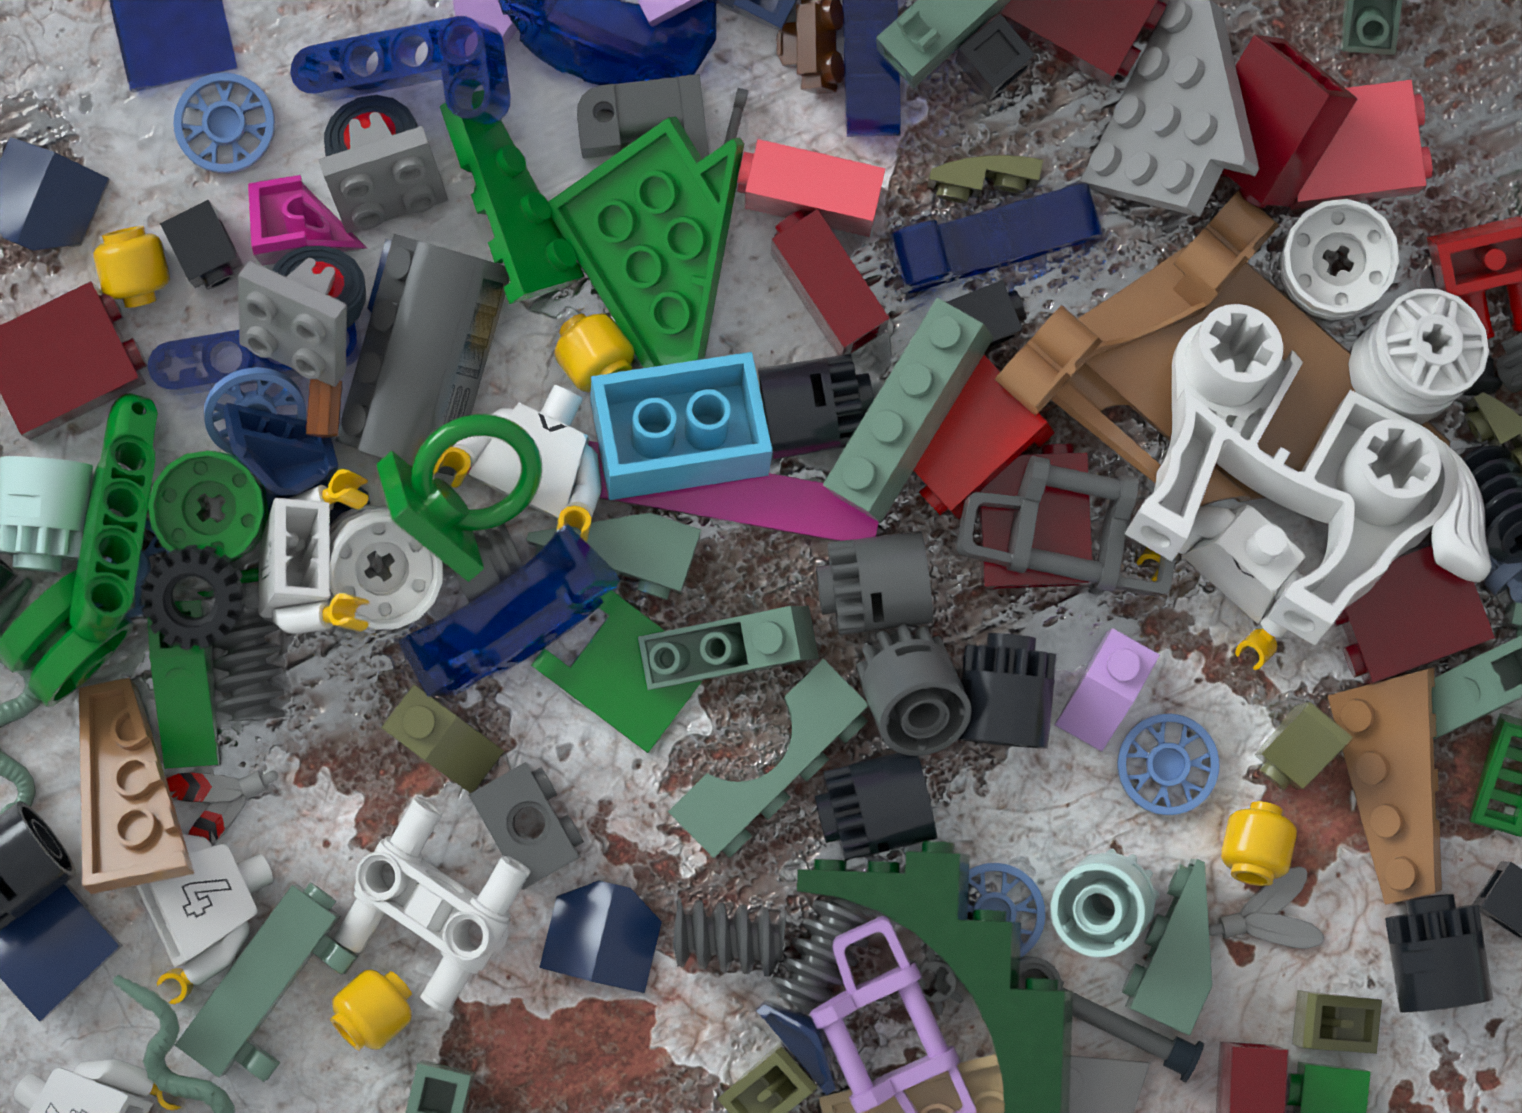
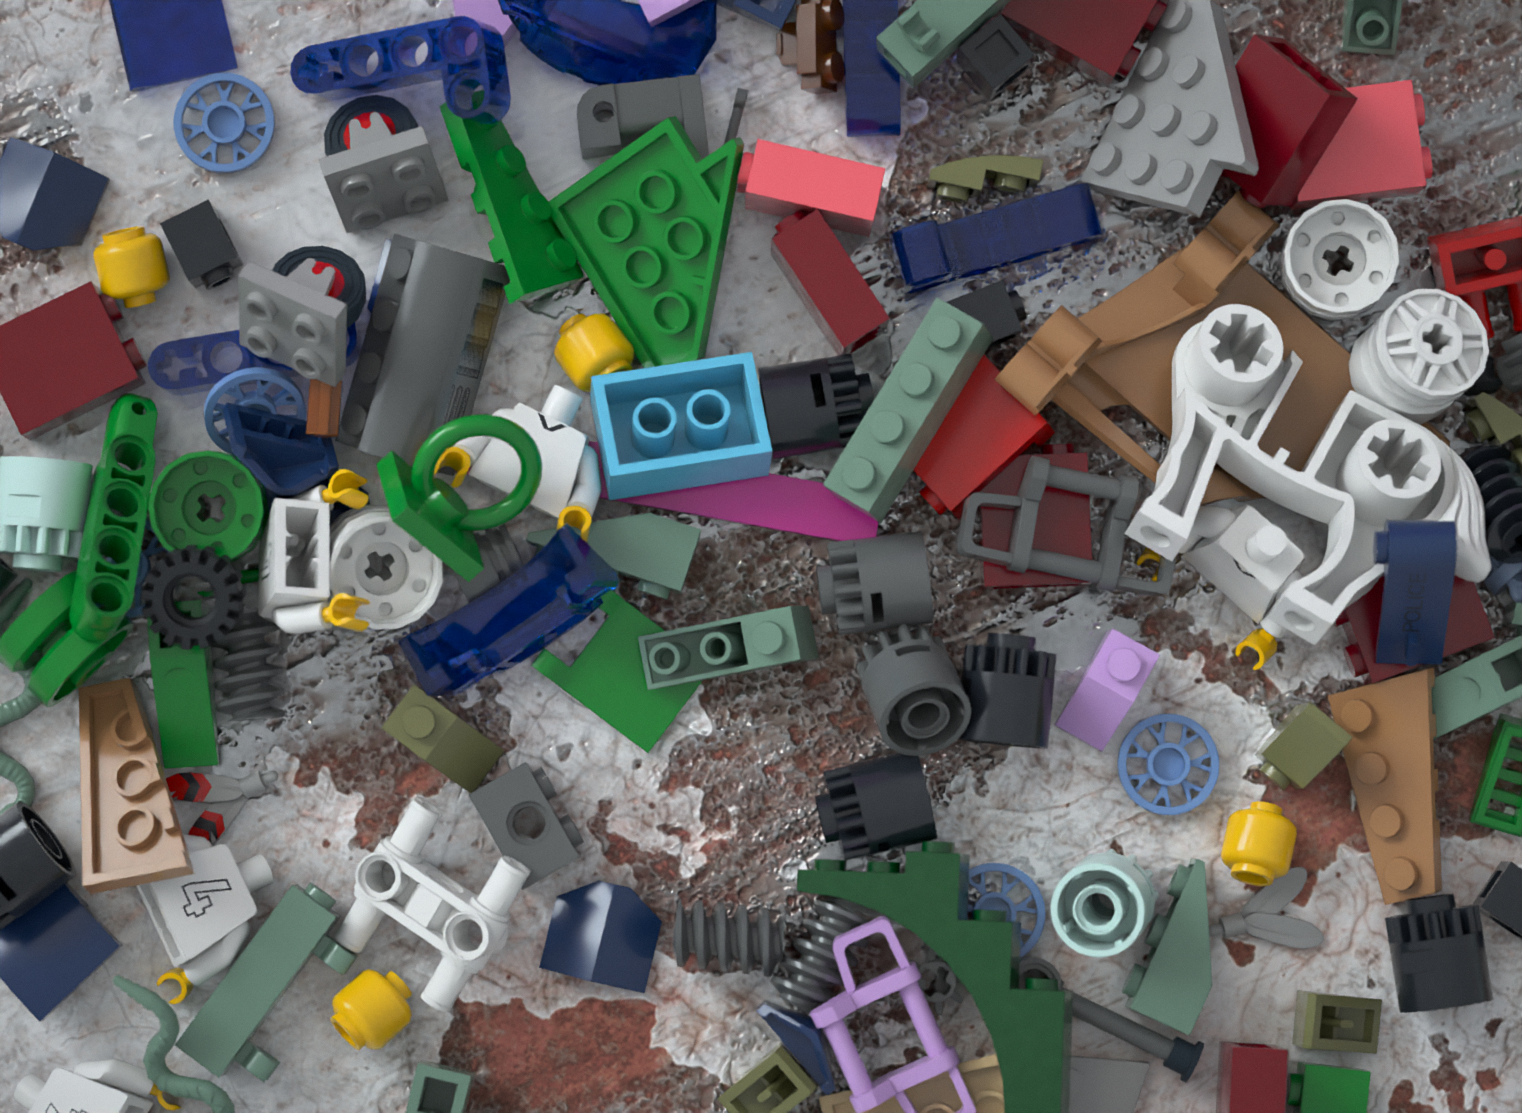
(292, 217): dark pink slope -> none
(819, 711): sand green arch -> none
(1417, 589): none -> dark blue door

